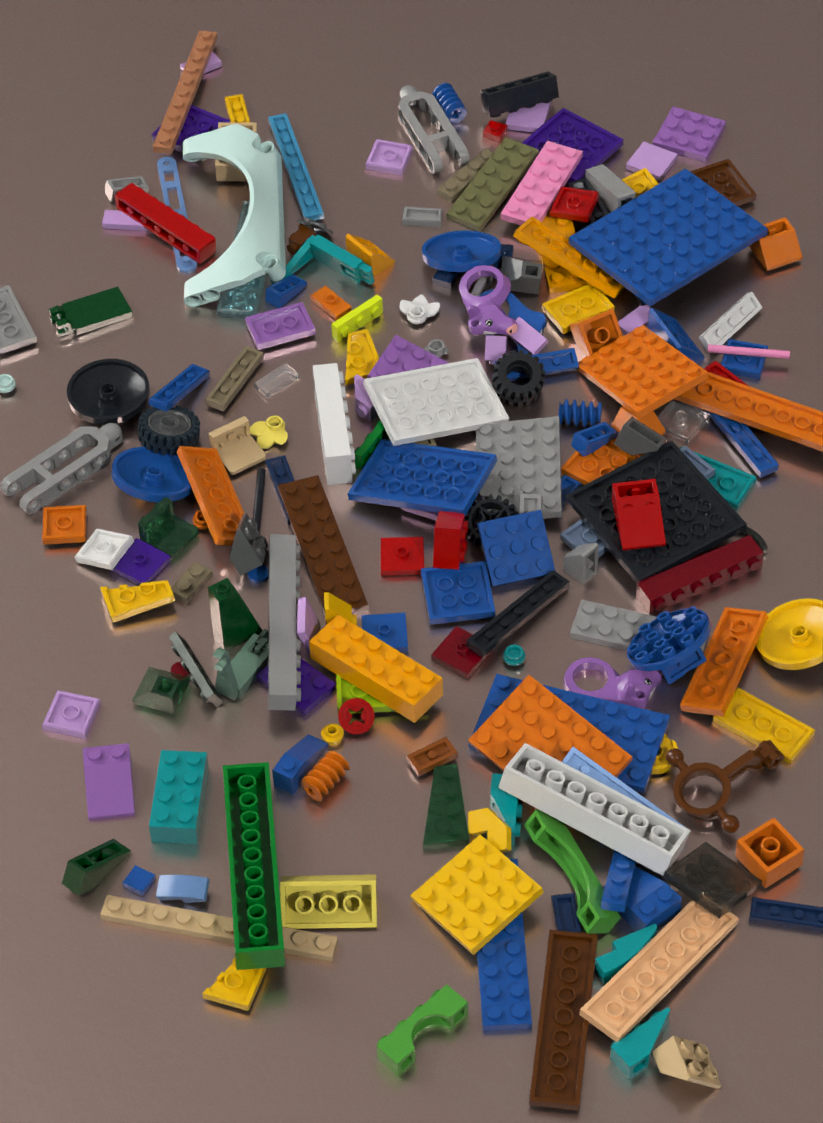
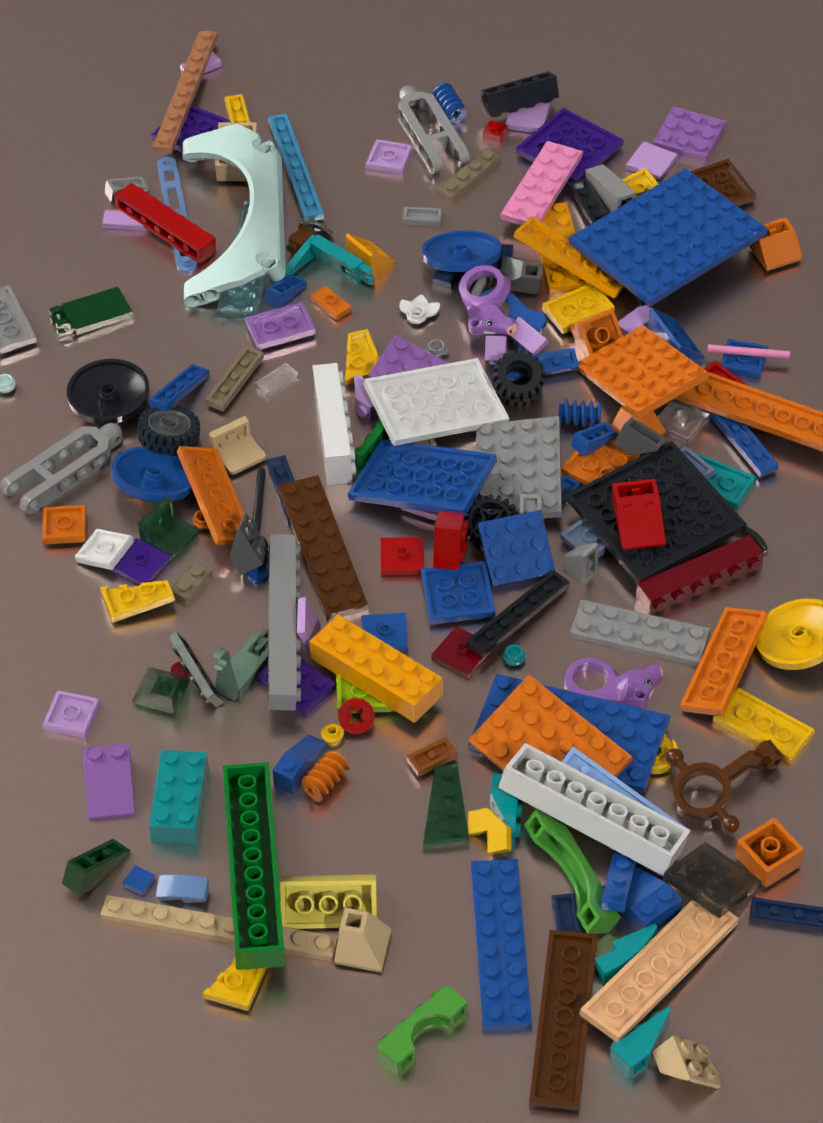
(230, 616): dark green slope -> none
(269, 432): light yellow plate -> none
(336, 606): yellow slope -> none
(357, 318): neon yellow plate -> none
(362, 941): none -> tan slope
(477, 894): yellow plate -> none
(492, 184): olive plate -> none
(574, 204): red tile -> none
(671, 643): blue bracket -> none
(731, 321): white plate -> none

